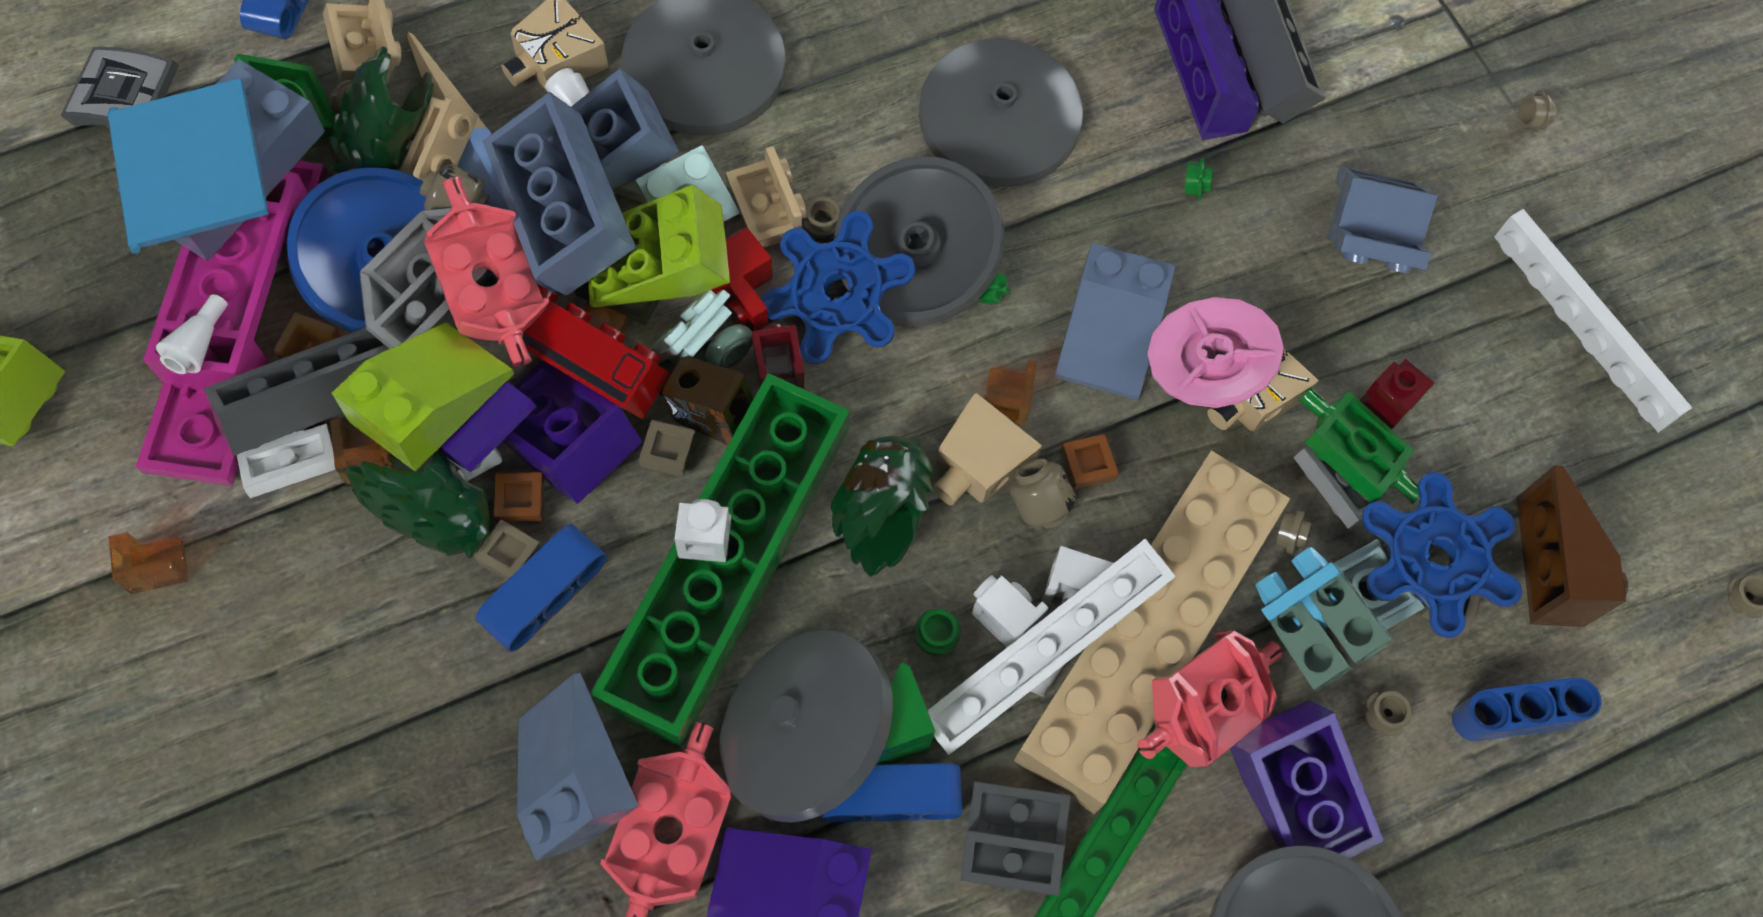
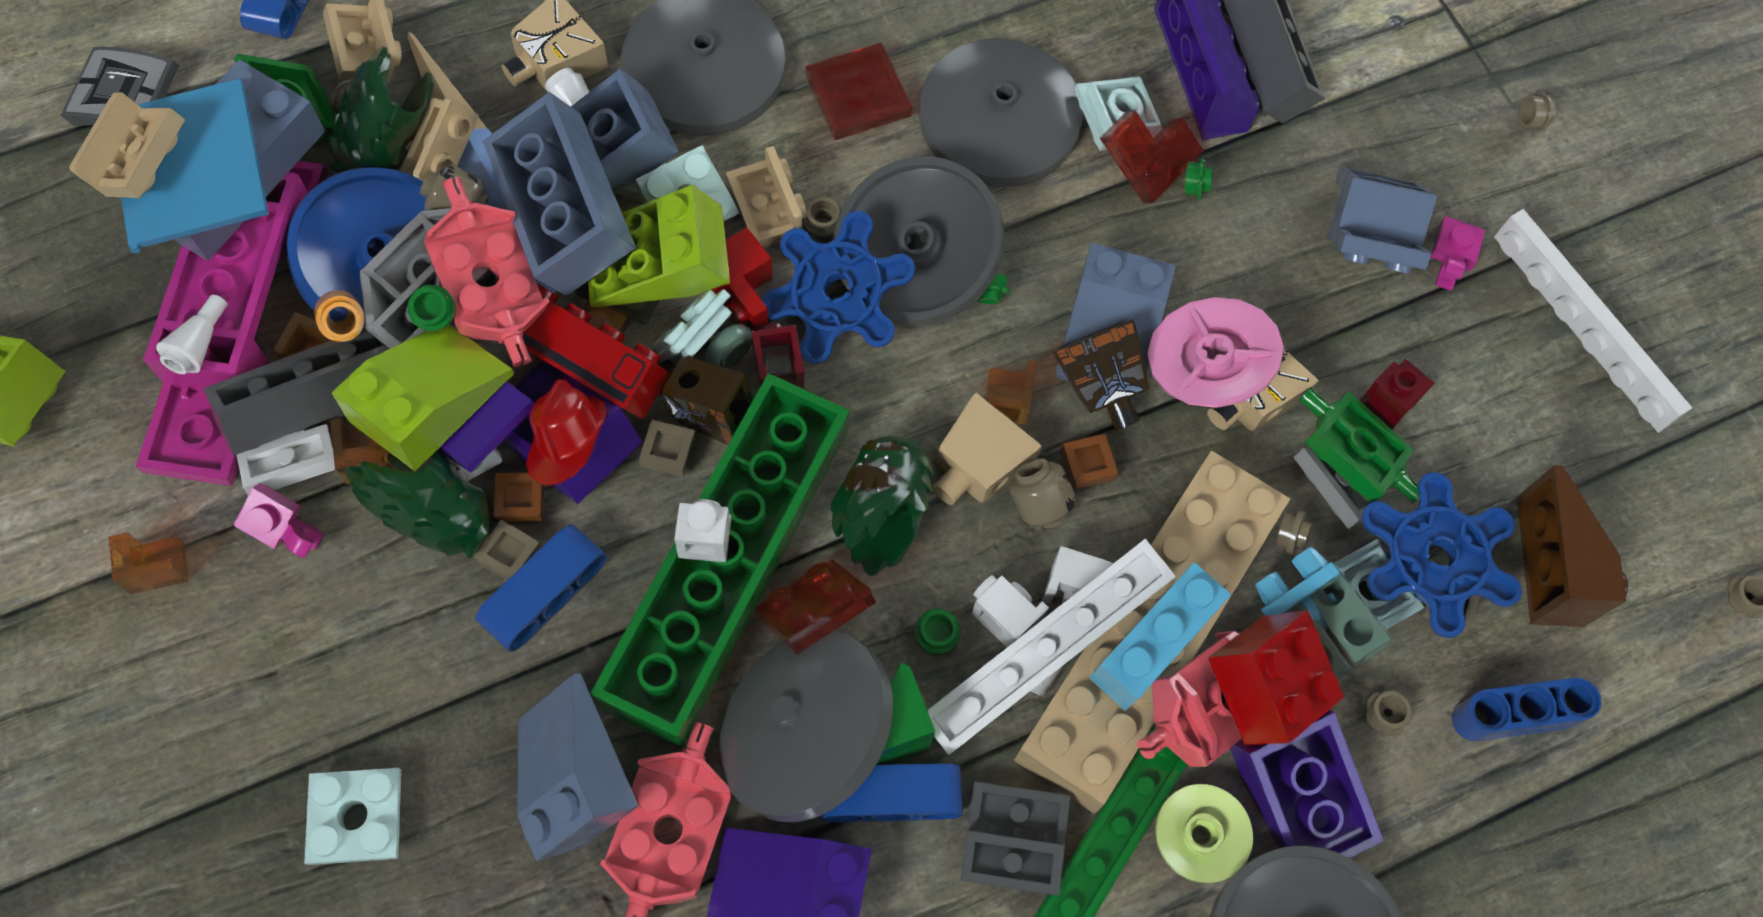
(126, 147): none -> tan bracket
(273, 520): none -> dark pink plate
(328, 801): none -> light aqua piece
(343, 329): none -> light orange brick
(431, 308): none -> green plate
(564, 433): none -> red piece
(814, 605): none -> clear red plate
(858, 91): none -> clear red plate
(1101, 99): none -> light aqua piece
(1106, 371): none -> torso
(1150, 161): none -> clear red plate
(1159, 636): none -> medium azure brick
(1223, 821): none -> yellowish green dish
(1276, 678): none -> red brick
(1458, 249): none -> dark pink plate

